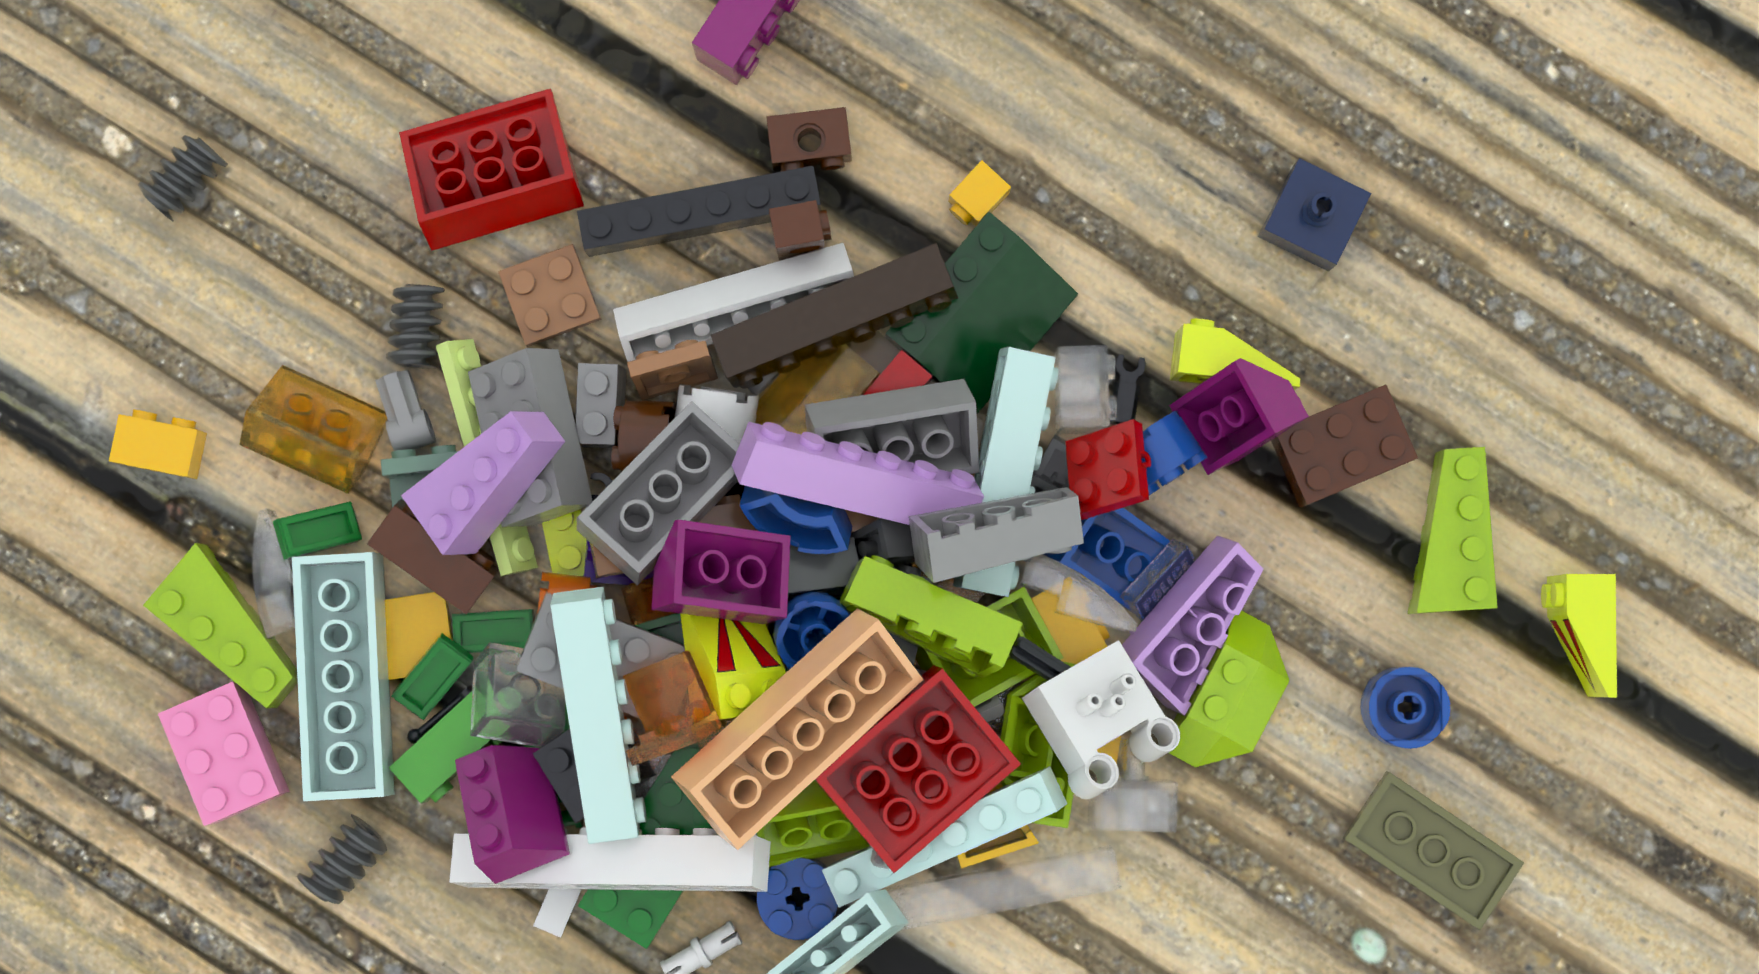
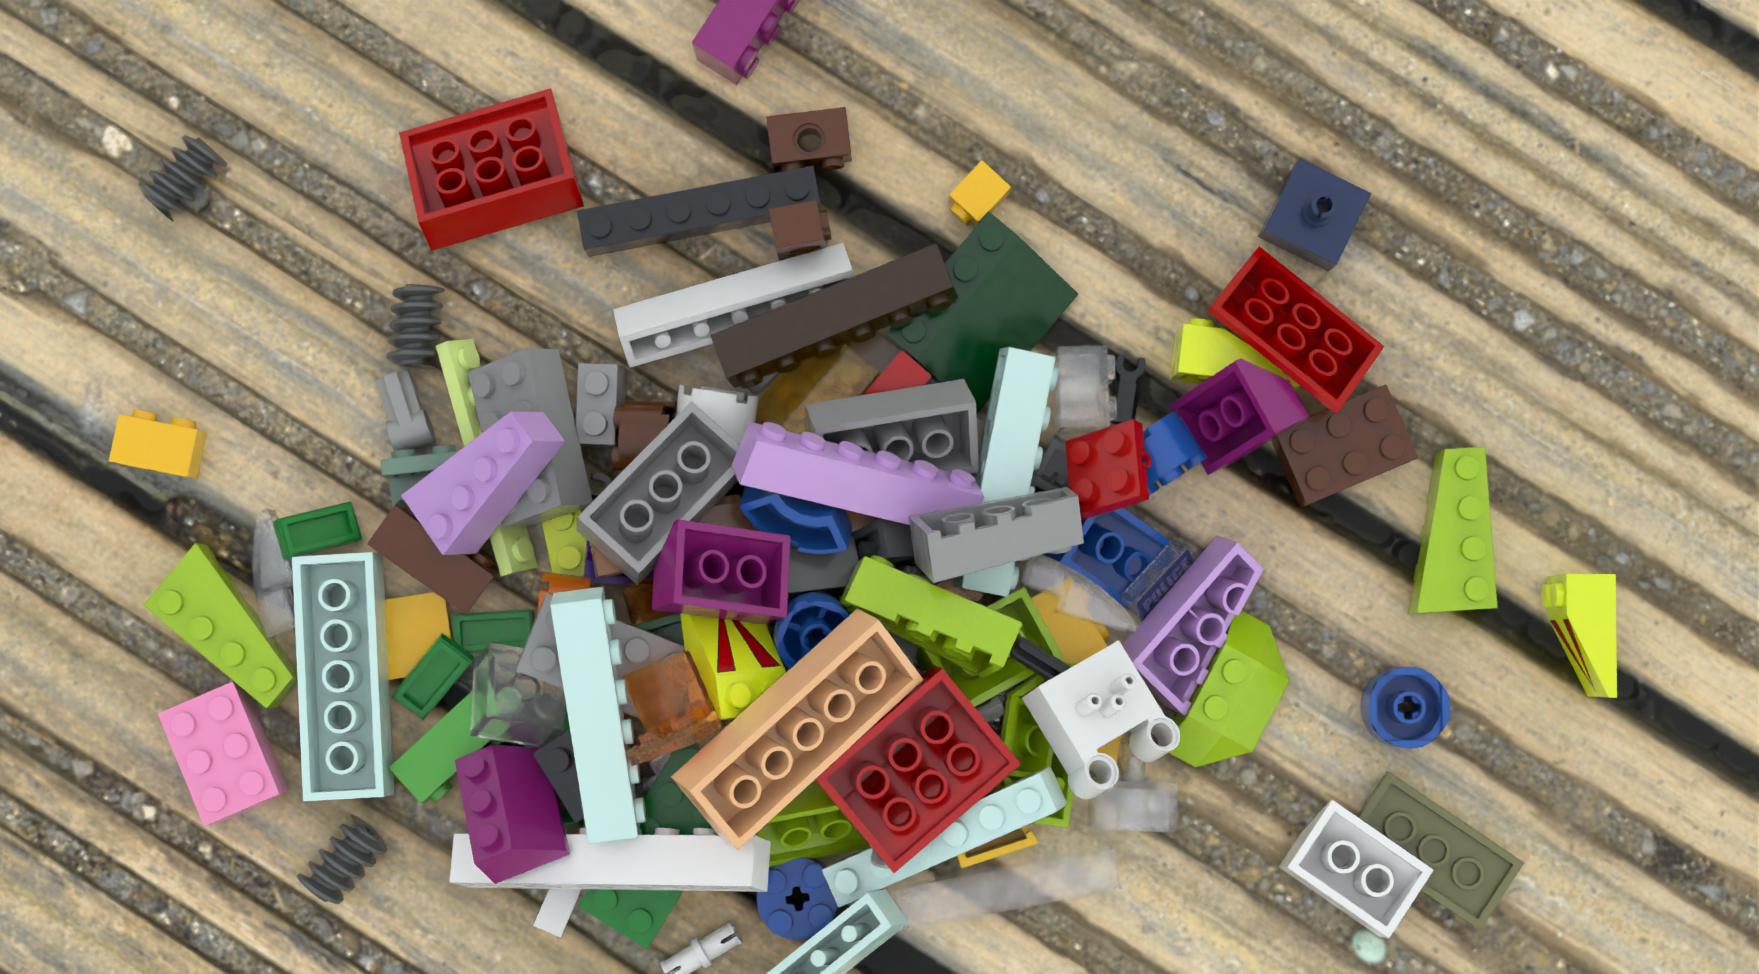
(313, 429): clear yellow slope -> none
(415, 734): black hinge -> none
(549, 295): medium nougat plate -> none
(664, 371): medium nougat plate -> none
(1296, 329): none -> red slope
(1356, 869): none -> white slope

